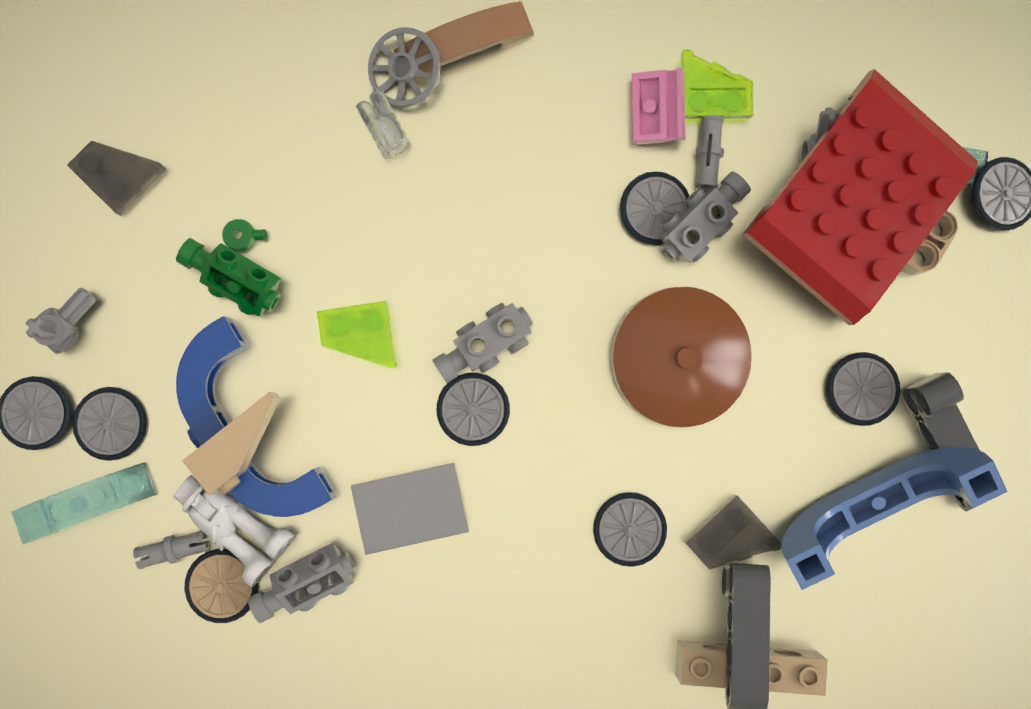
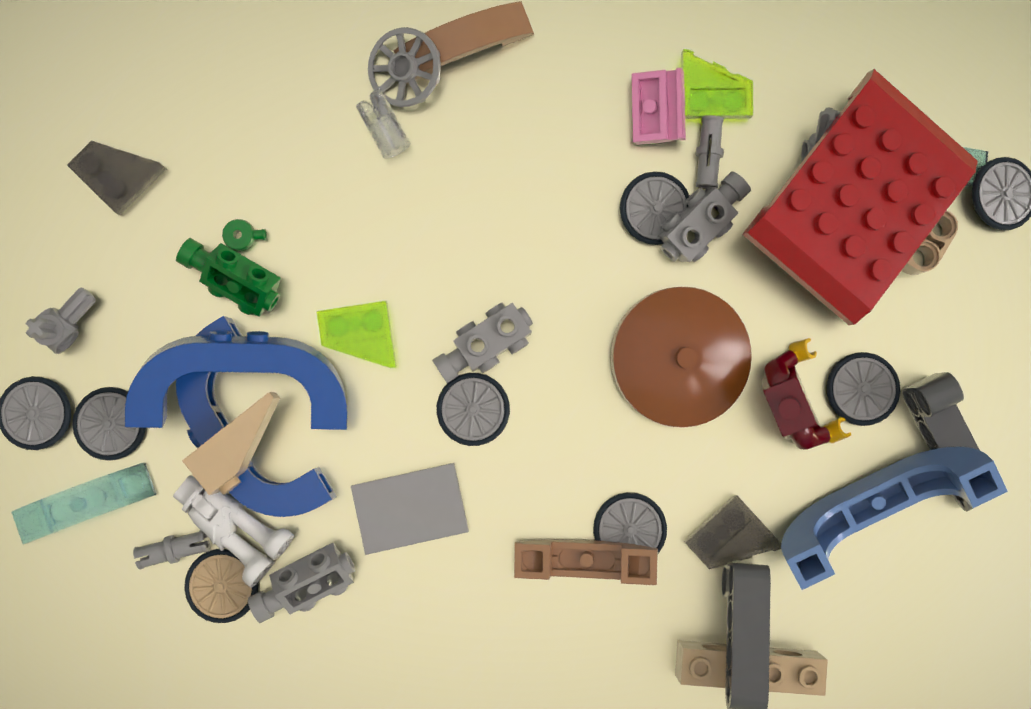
(227, 353): none -> blue arch
(586, 560): none -> medium nougat slope
(791, 403): none -> dark red torso

